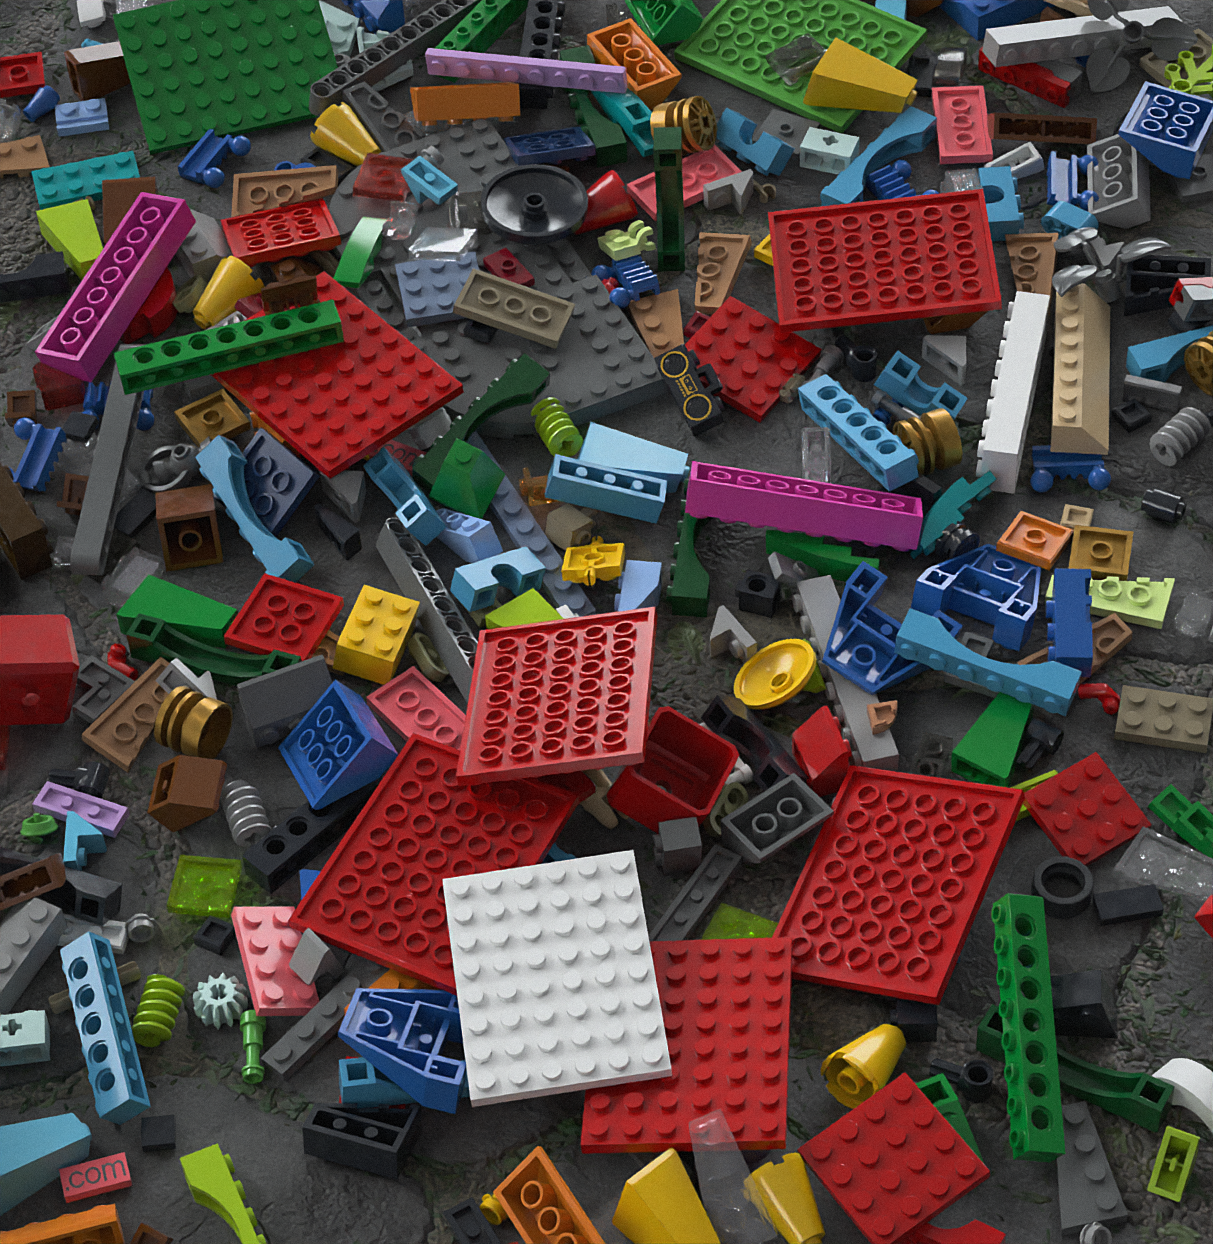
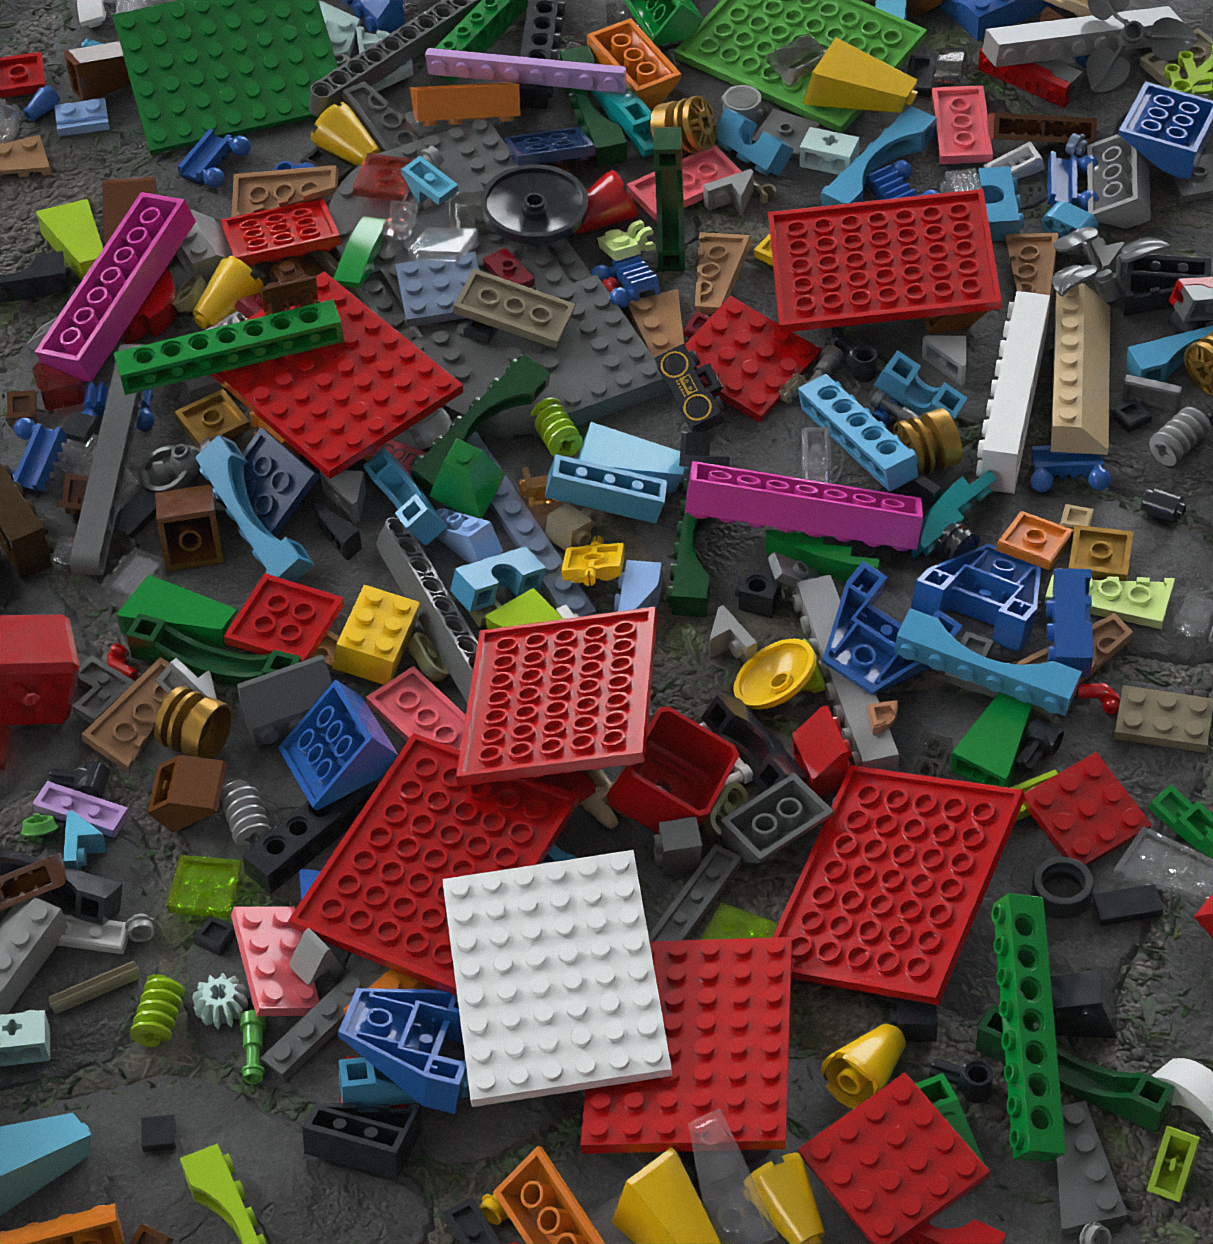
(81, 179): teal plate -> none
(95, 1177): coral tile -> none
(104, 1028): dark azure brick -> none
(696, 447): none -> black panel
(743, 100): none -> piece
(1076, 145): none -> sand blue plate

